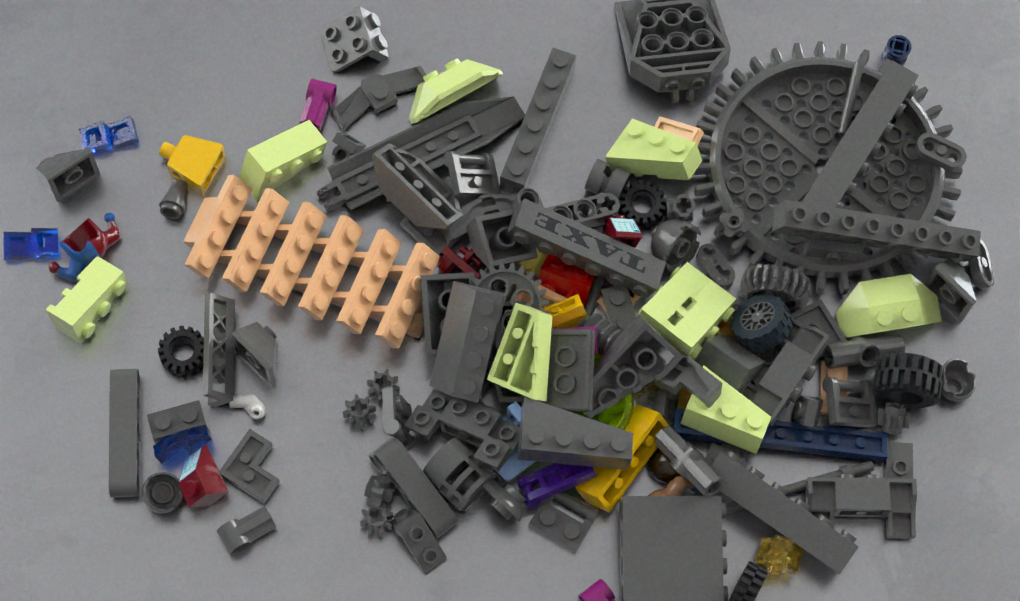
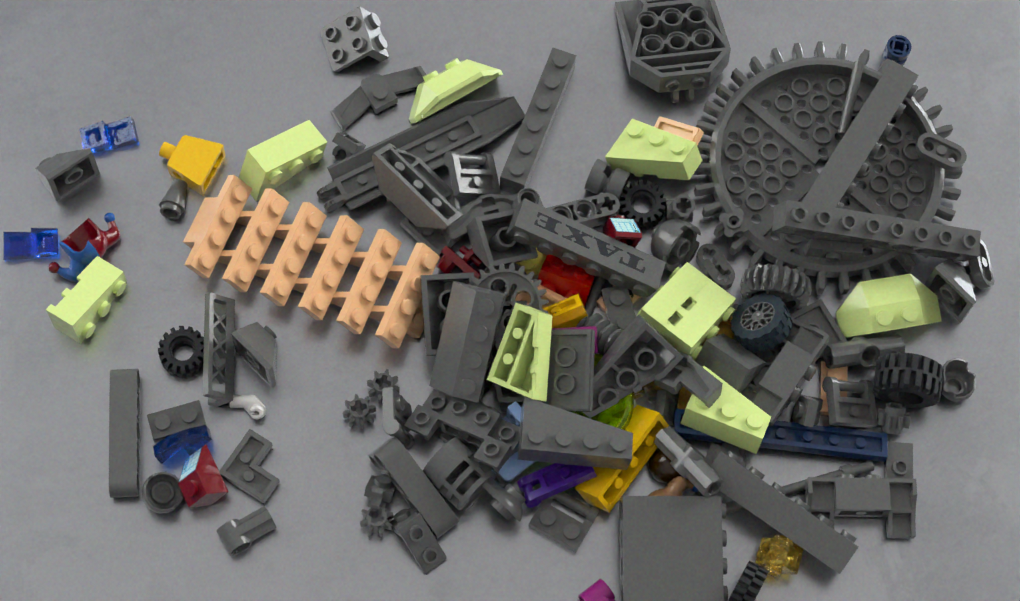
(318, 98): magenta piece -> none

